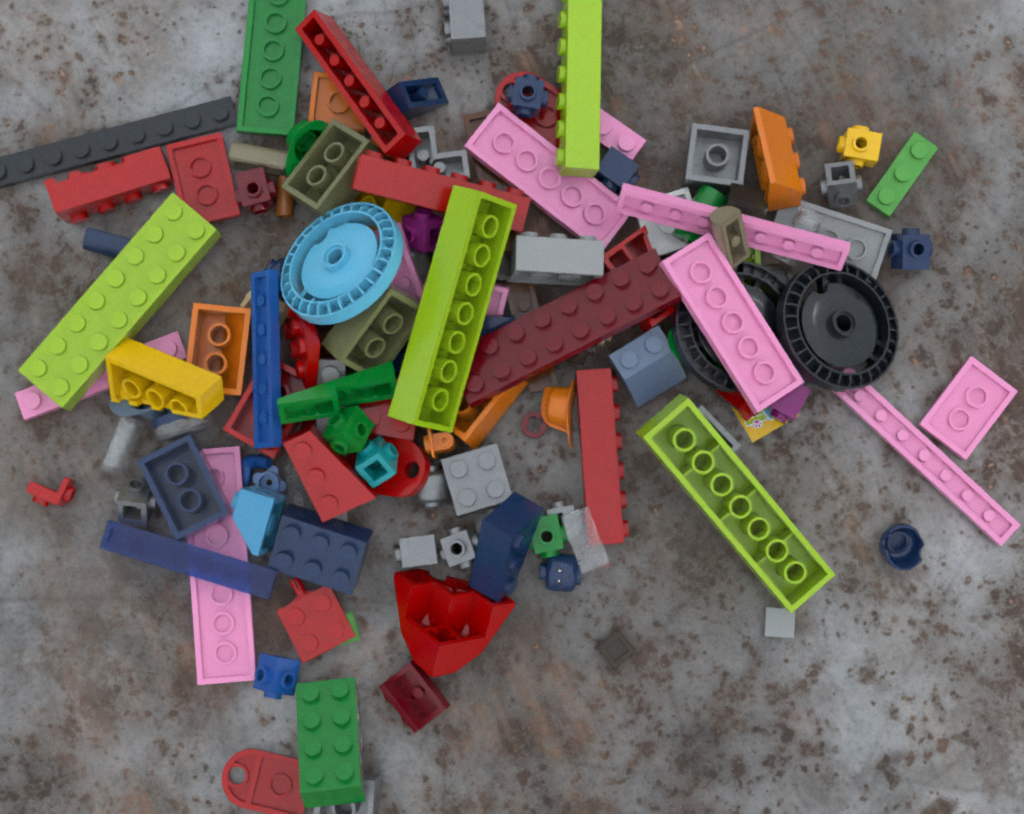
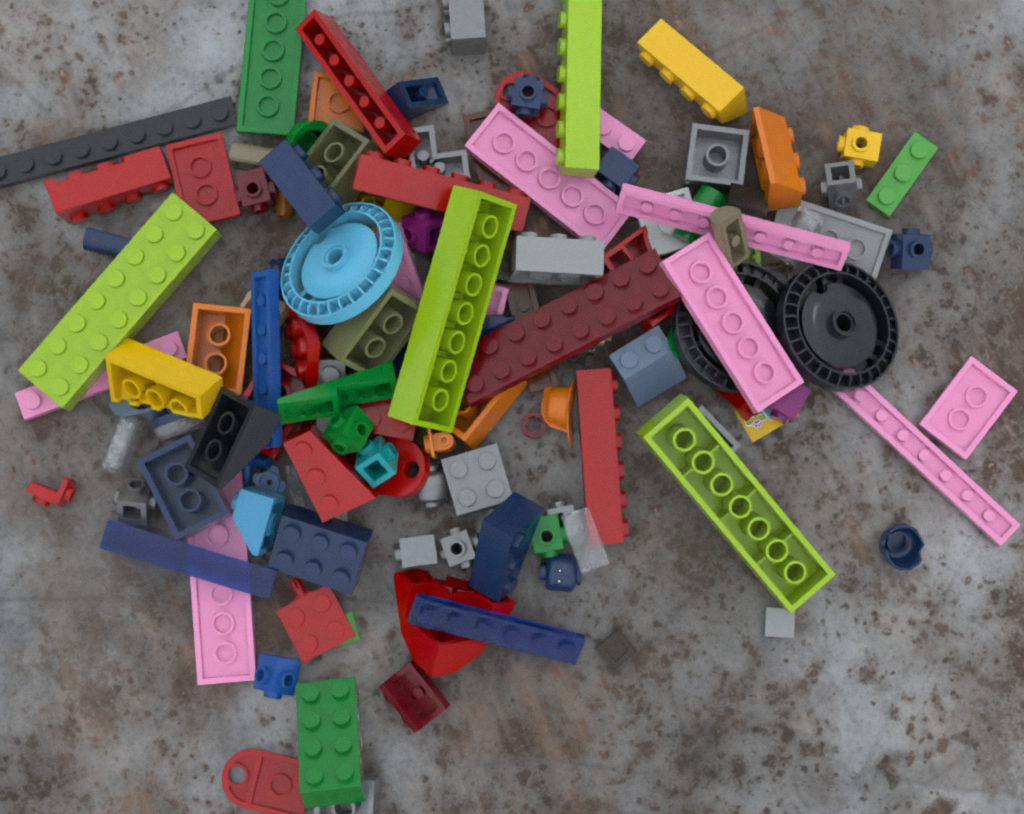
(231, 437): none -> black slope
(303, 185): none -> dark blue wedge
(495, 628): none -> clear blue plate
(693, 73): none -> yellow wedge

